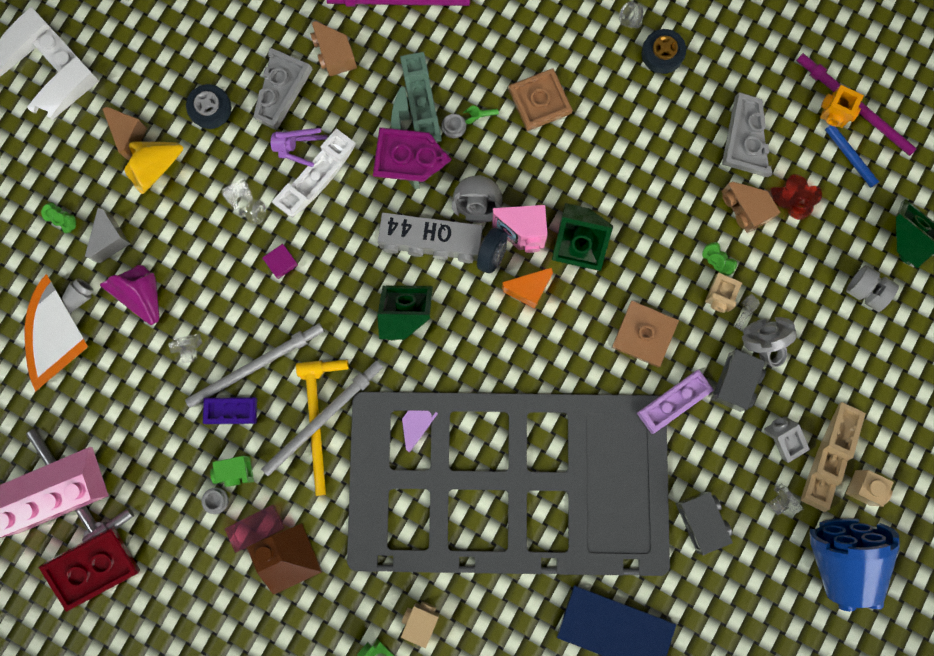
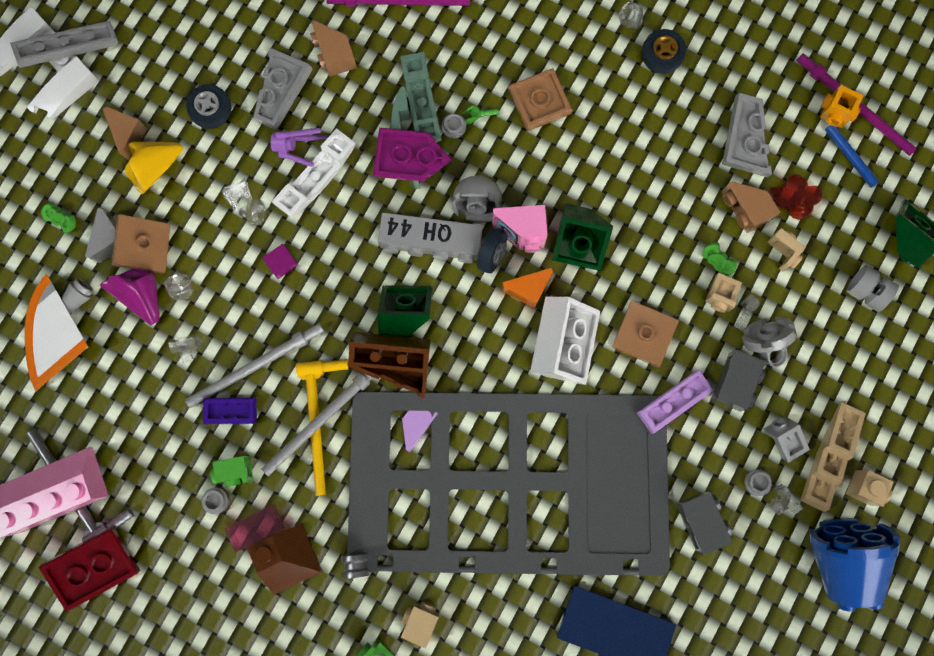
(64, 44): none -> light grey tile
(140, 244): none -> medium nougat plate
(179, 287): none -> clear tile
(355, 565): none -> flat silver wheel
(391, 358): none -> reddish brown wedge
(565, 340): none -> white slope
(758, 482): none -> light grey plate
(787, 245): none -> tan bracket

